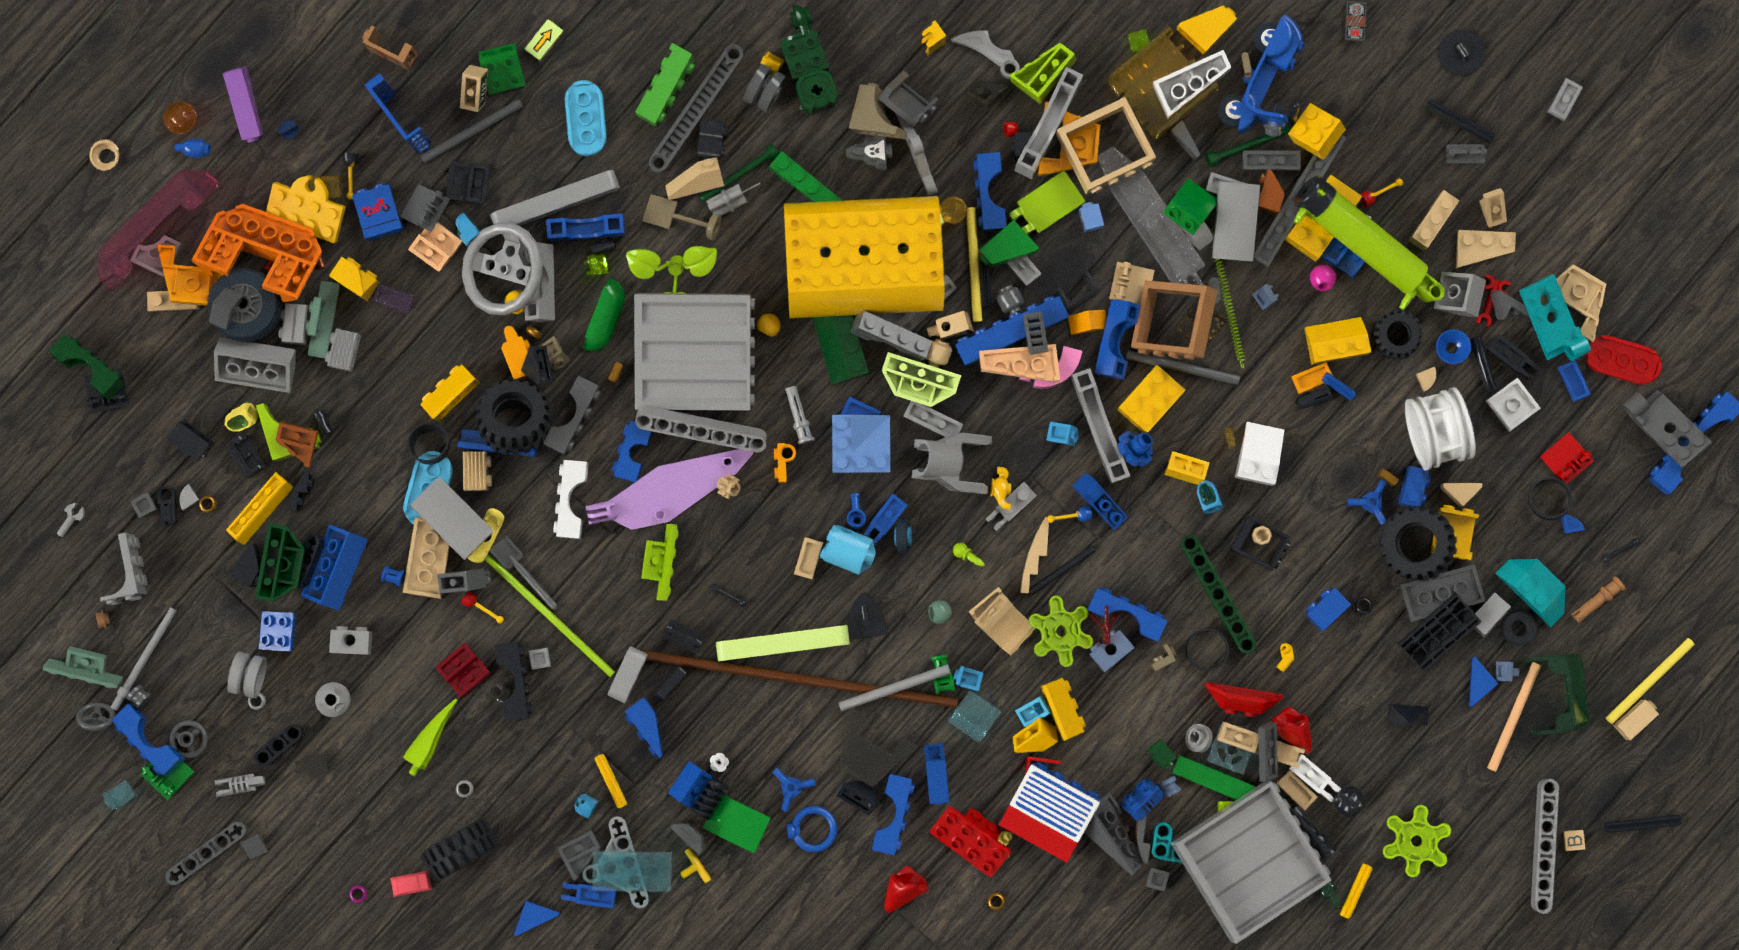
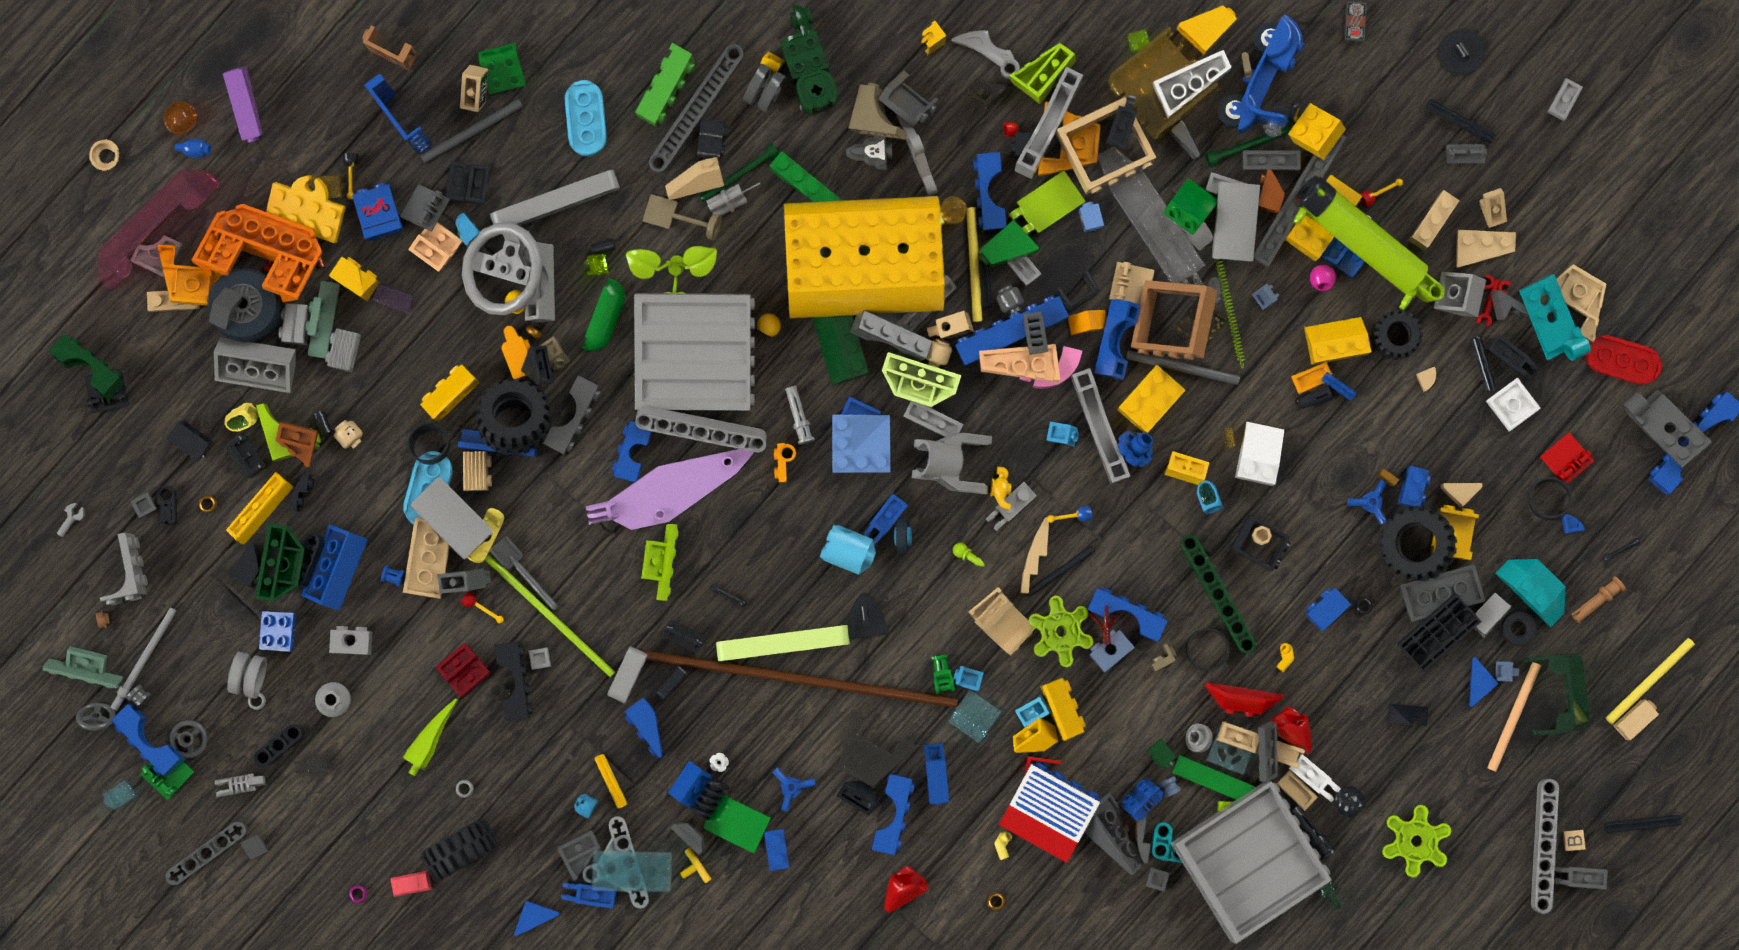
(188, 497): light grey tile -> none
(288, 129): dark blue plate -> none
(348, 434): none -> tan head
(544, 40): yellowish green tile -> none
(573, 474): white arch -> none
(575, 229): blue arch -> none
(616, 372): pearl gold tile -> none
(728, 486): tan gear -> none
(776, 849): none -> blue brick
(793, 829): blue piece -> none
(808, 558): tan tile -> none
(856, 513): blue bar -> none
(895, 687): light grey piece -> none
(939, 612): sand green piece -> none
(972, 838): red bracket -> none
(1100, 501): blue slope -> none
(1123, 123): none -> black plate
(1356, 891): yellow axle -> none
(1440, 428): white wheel -> none
(1462, 344): blue piece -> none
(1574, 381): blue tile -> none
(1583, 877): none -> dark grey hinge

